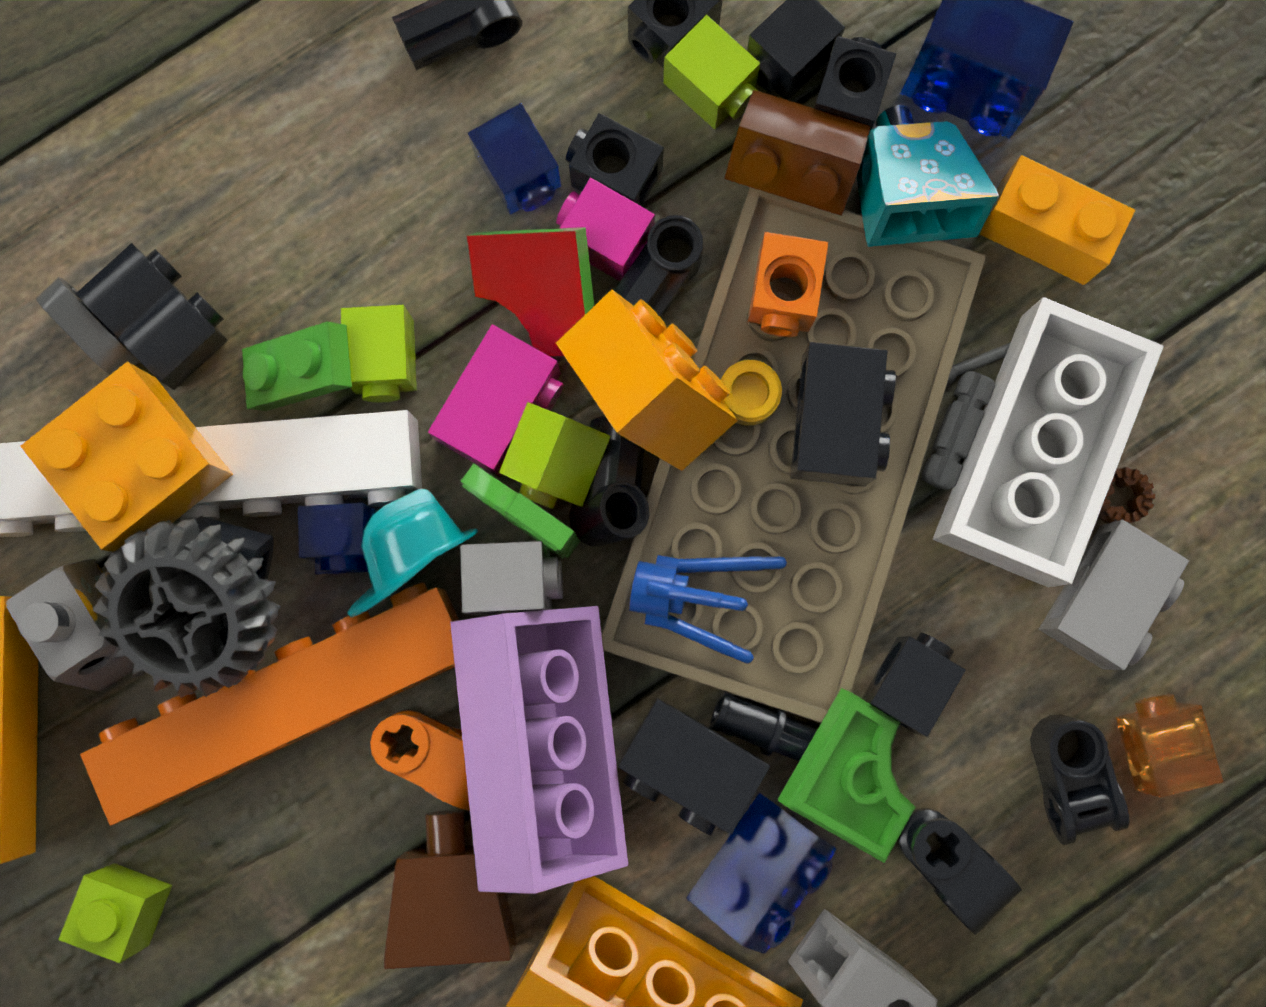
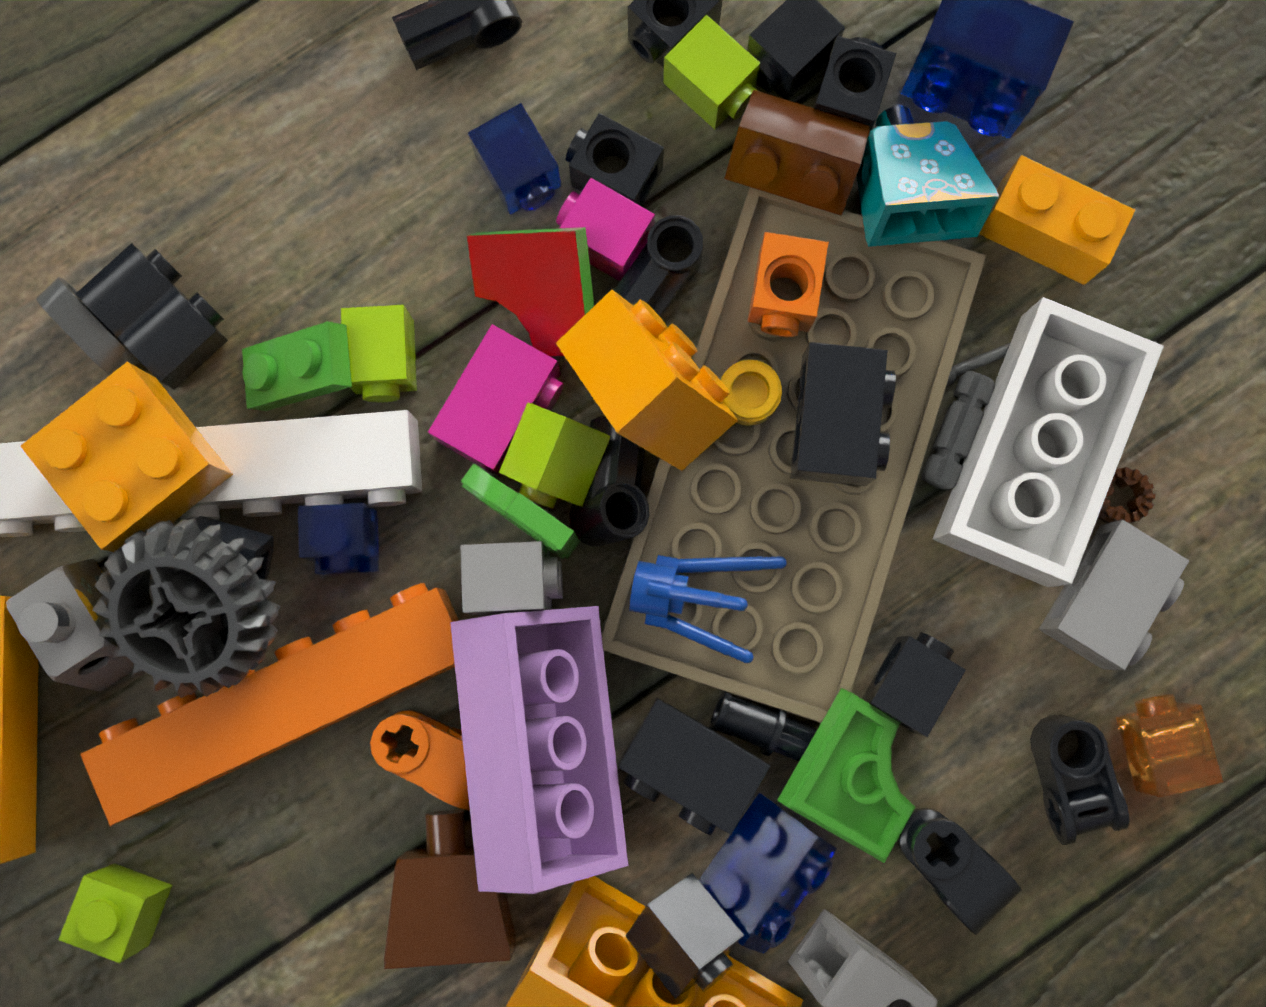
(402, 542): teal piece -> none
(685, 937): none -> brick

